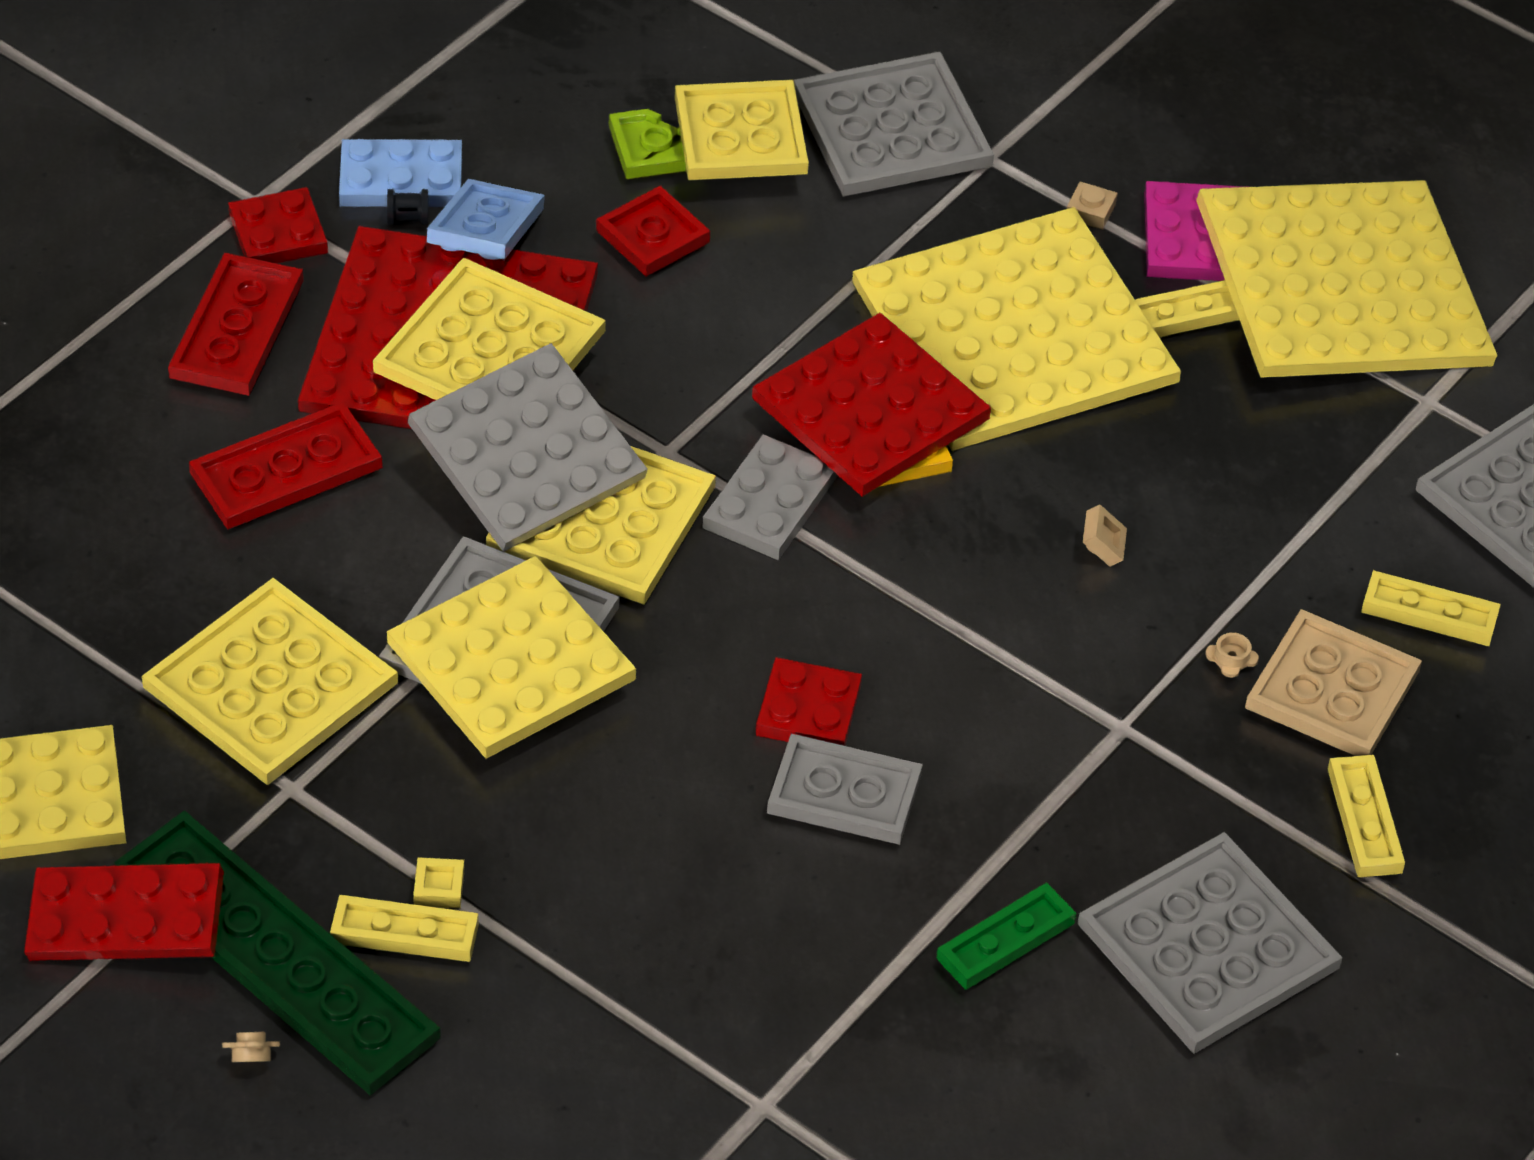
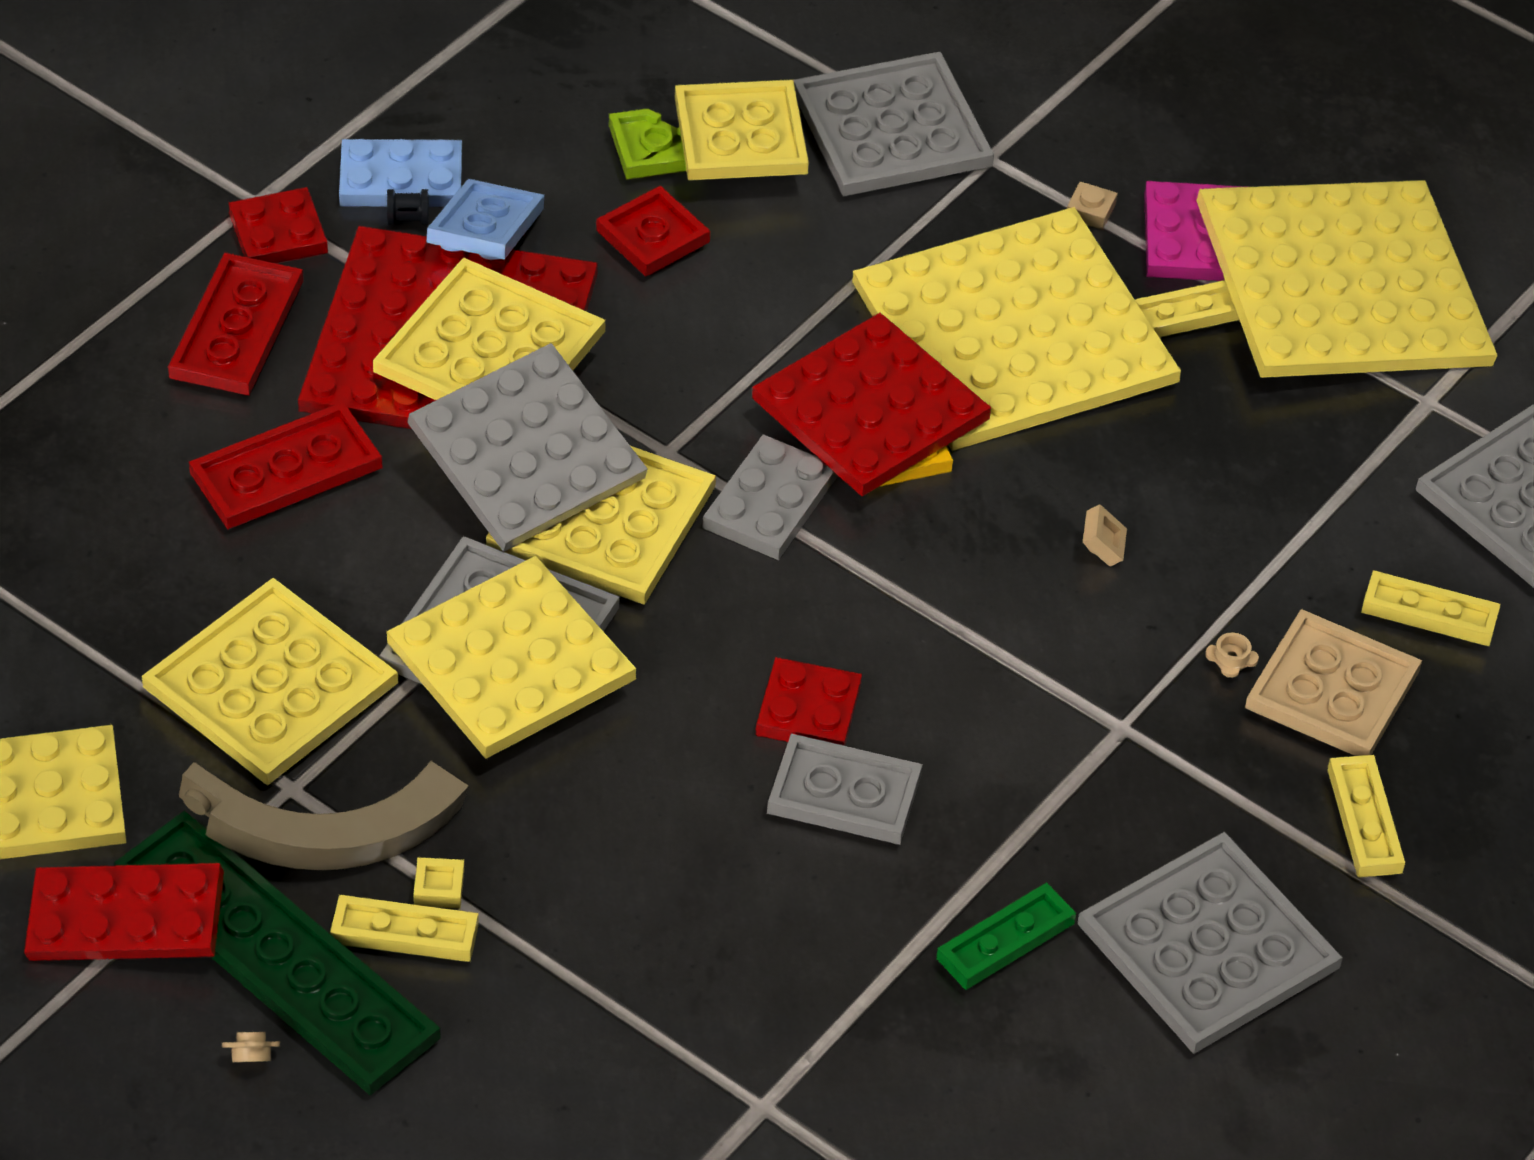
(327, 839): none -> dark tan arch

